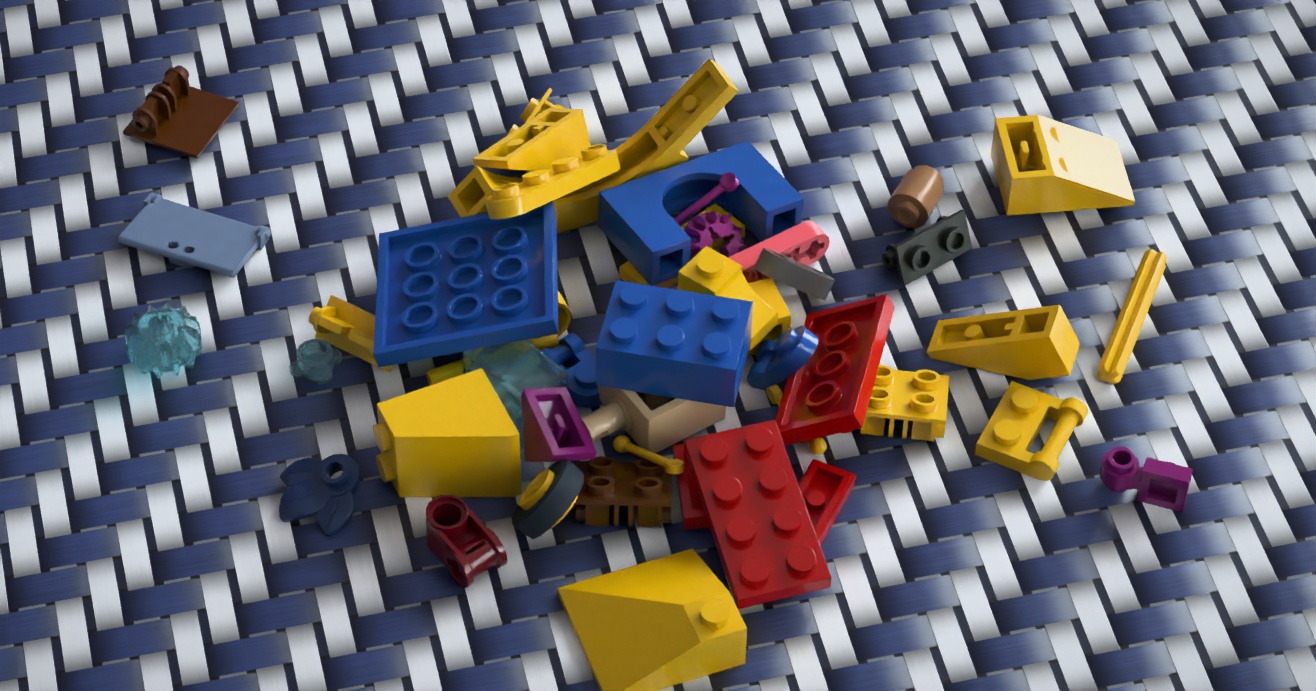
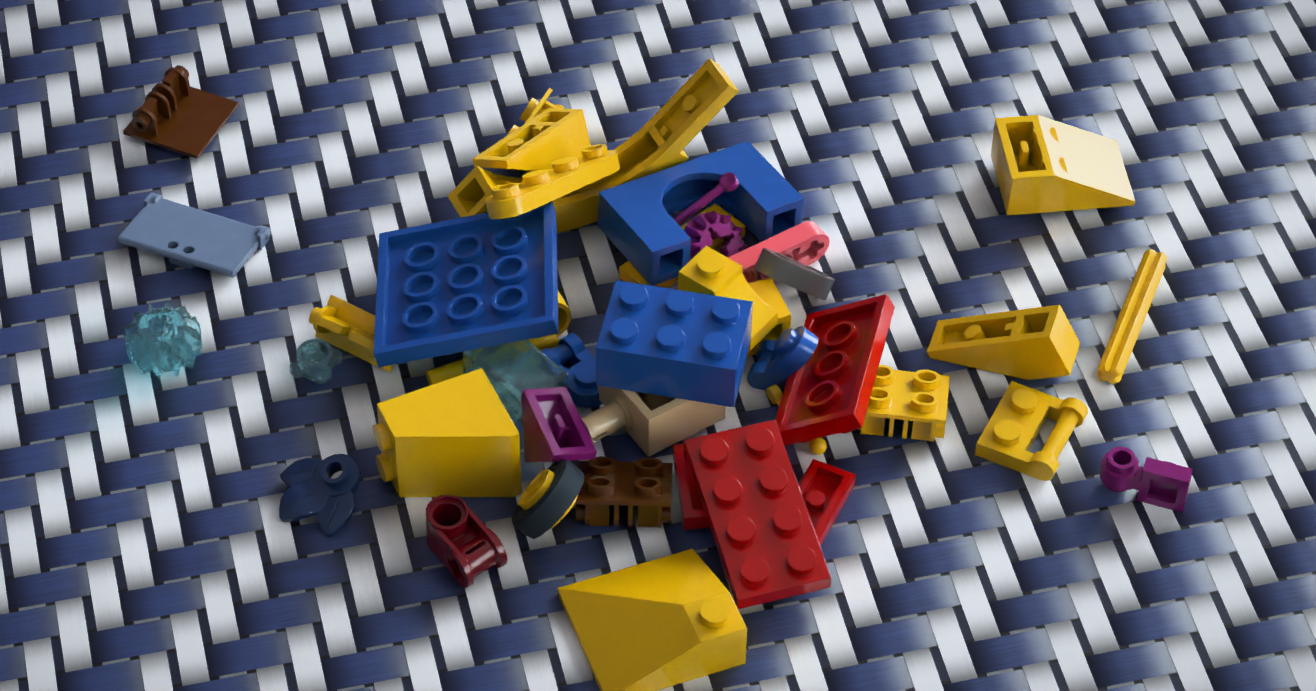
(672, 466): yellow hinge -> none
(916, 196): medium nougat brick -> none
(929, 247): pearl dark grey hinge -> none

